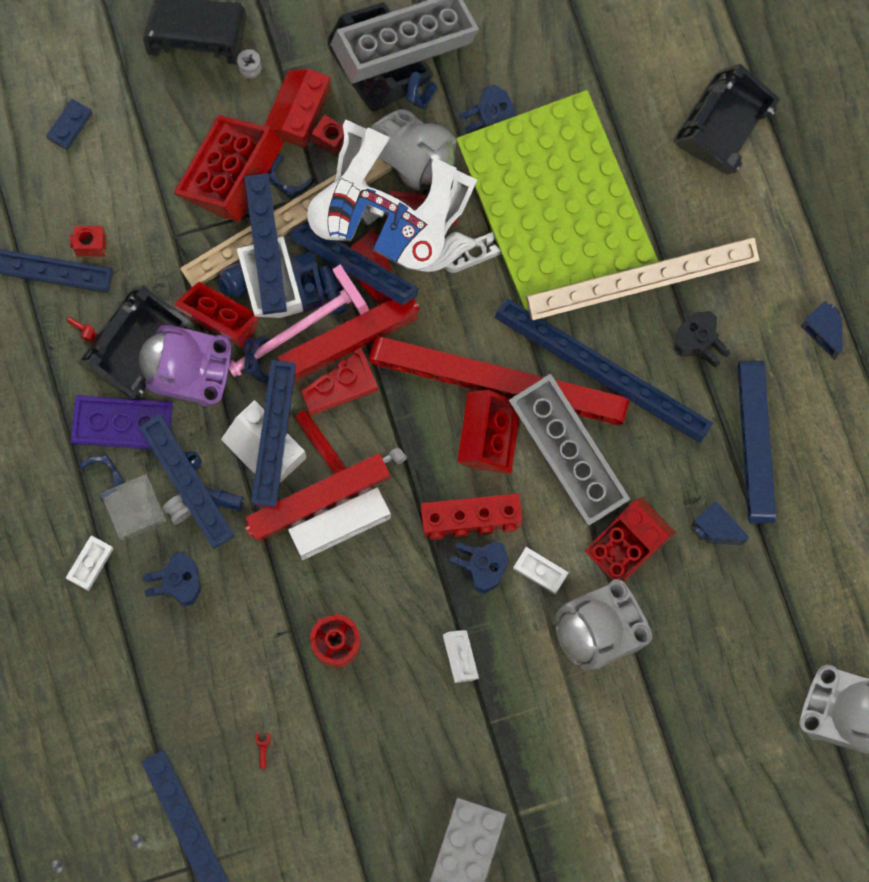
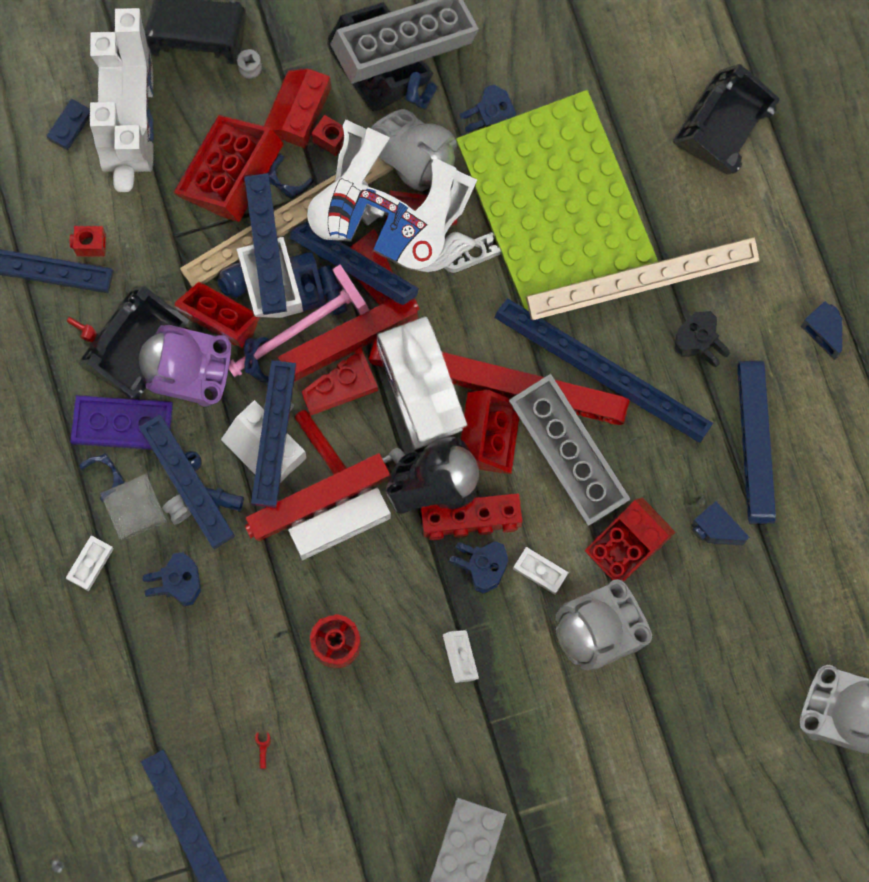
(121, 116): none -> white animal
(420, 382): none -> white animal
(438, 476): none -> black piece

